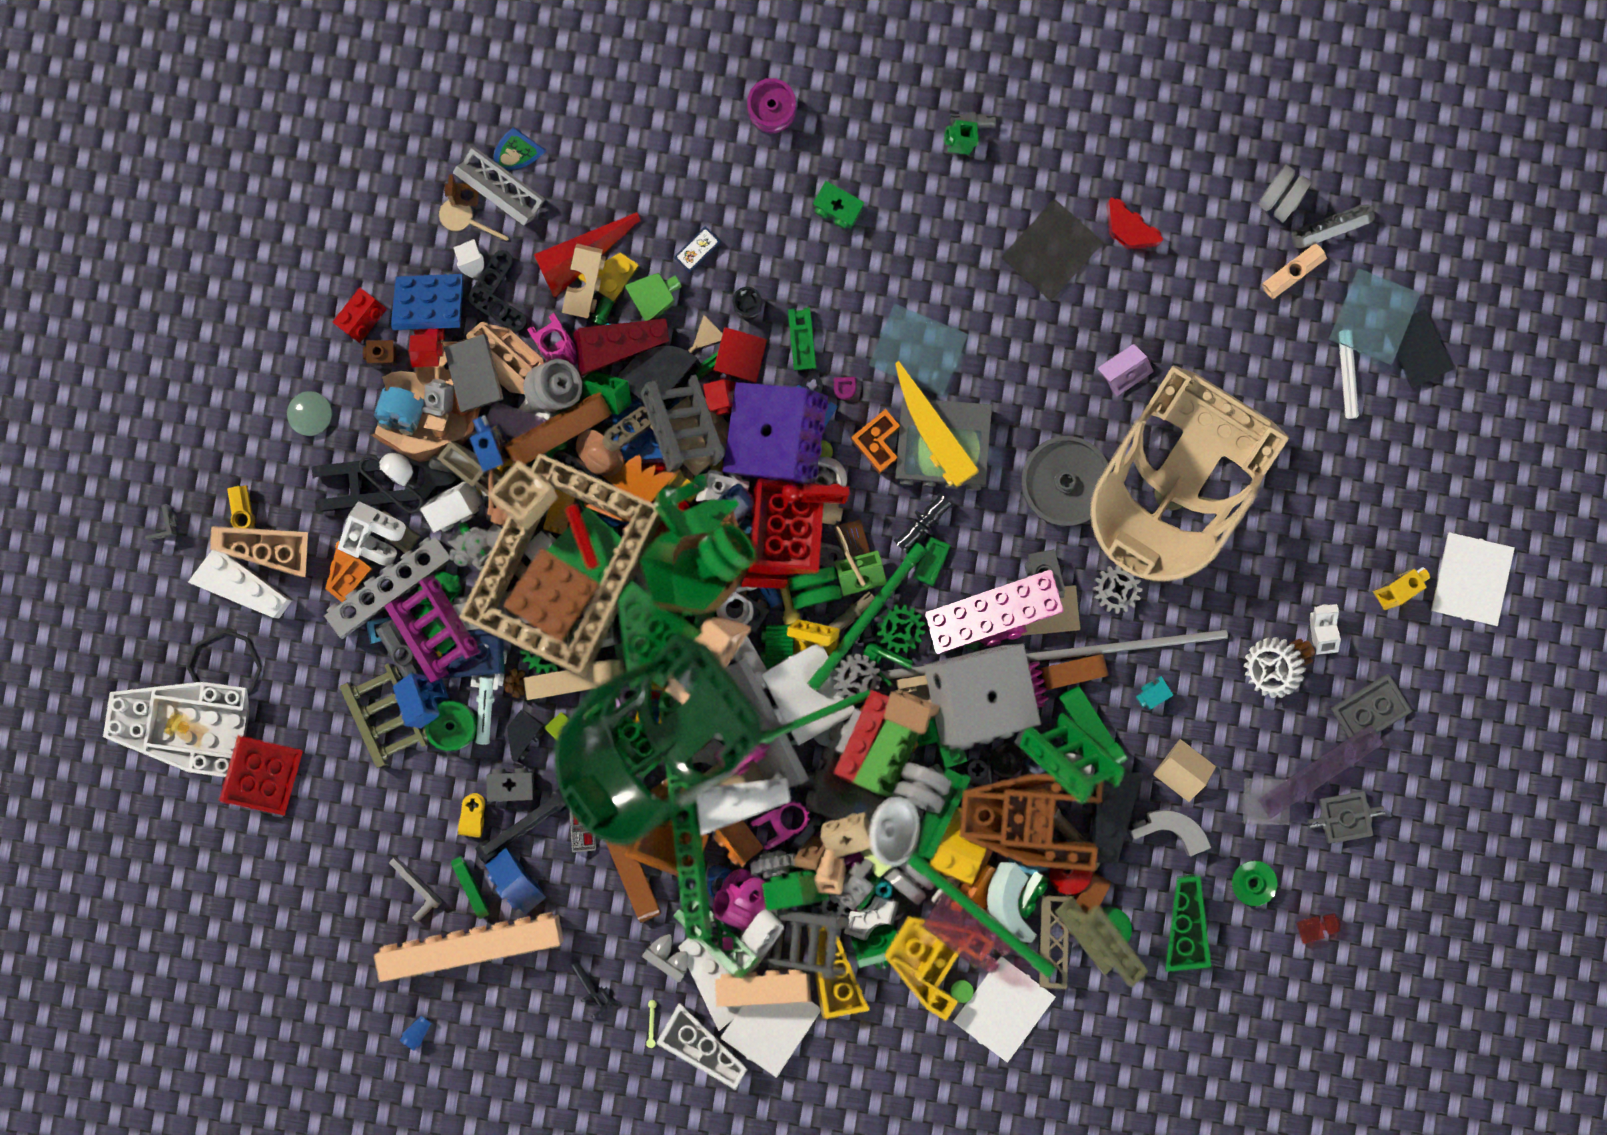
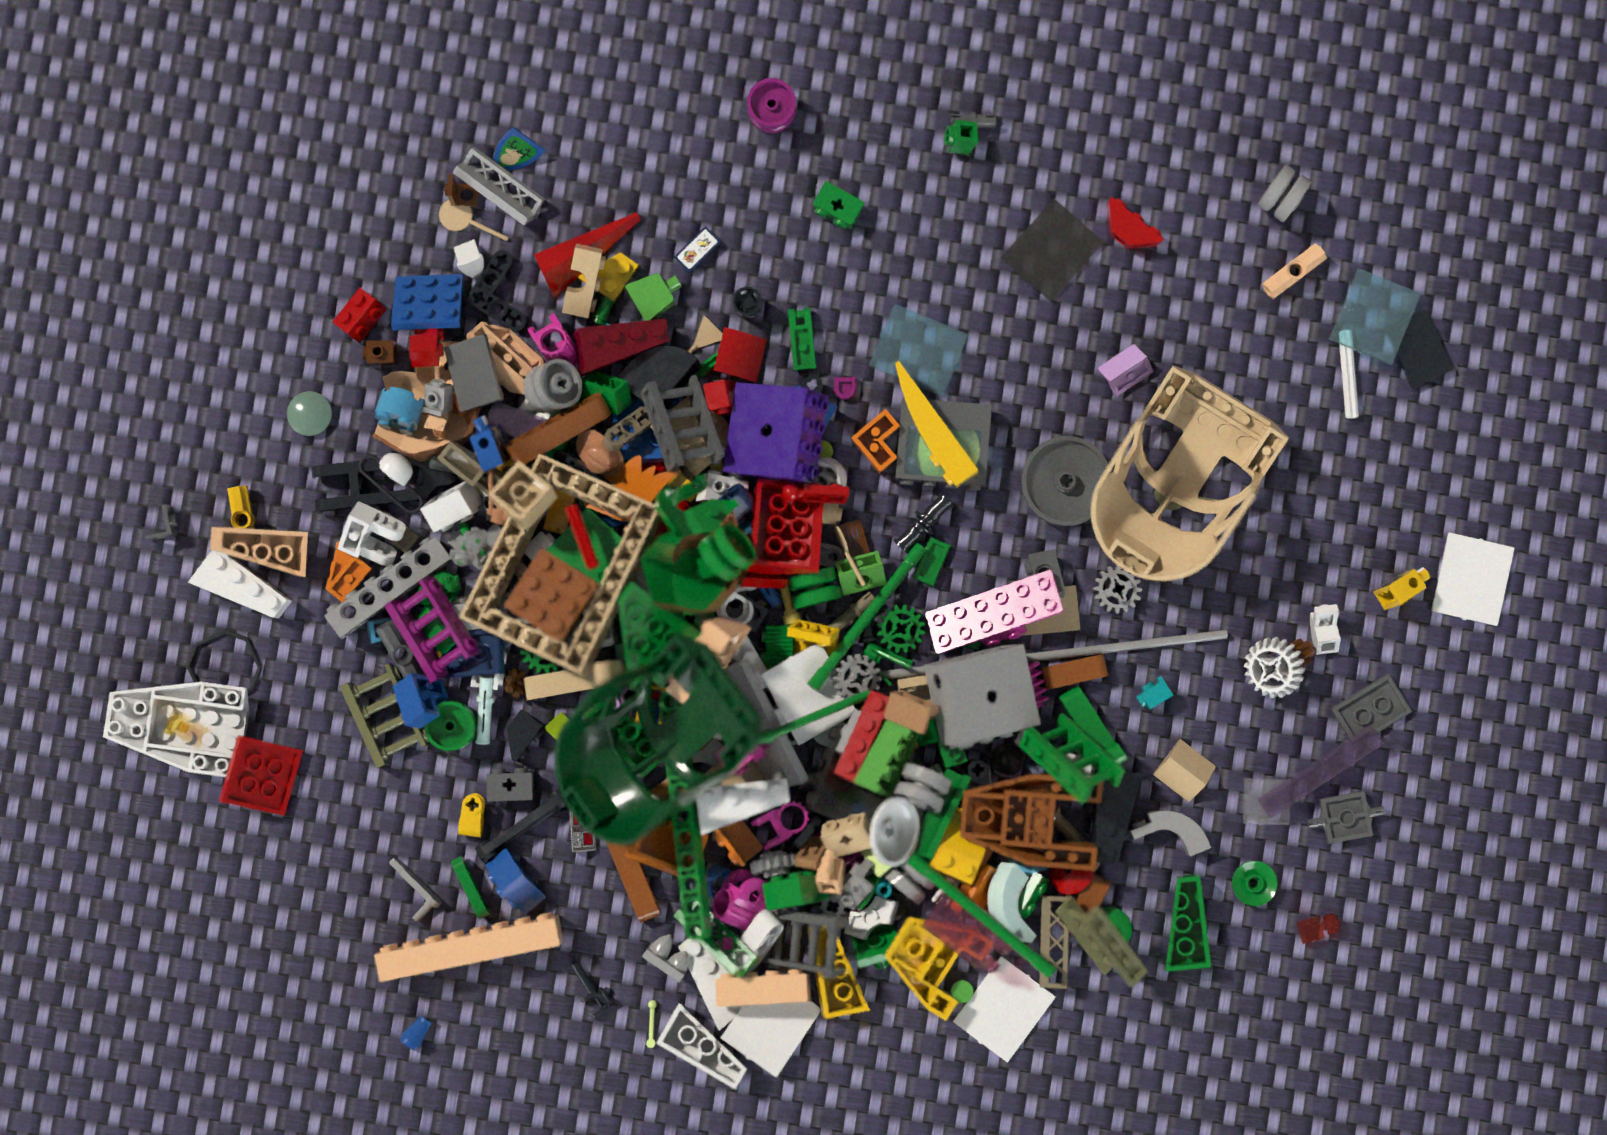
(1332, 226): dark grey beam -> none

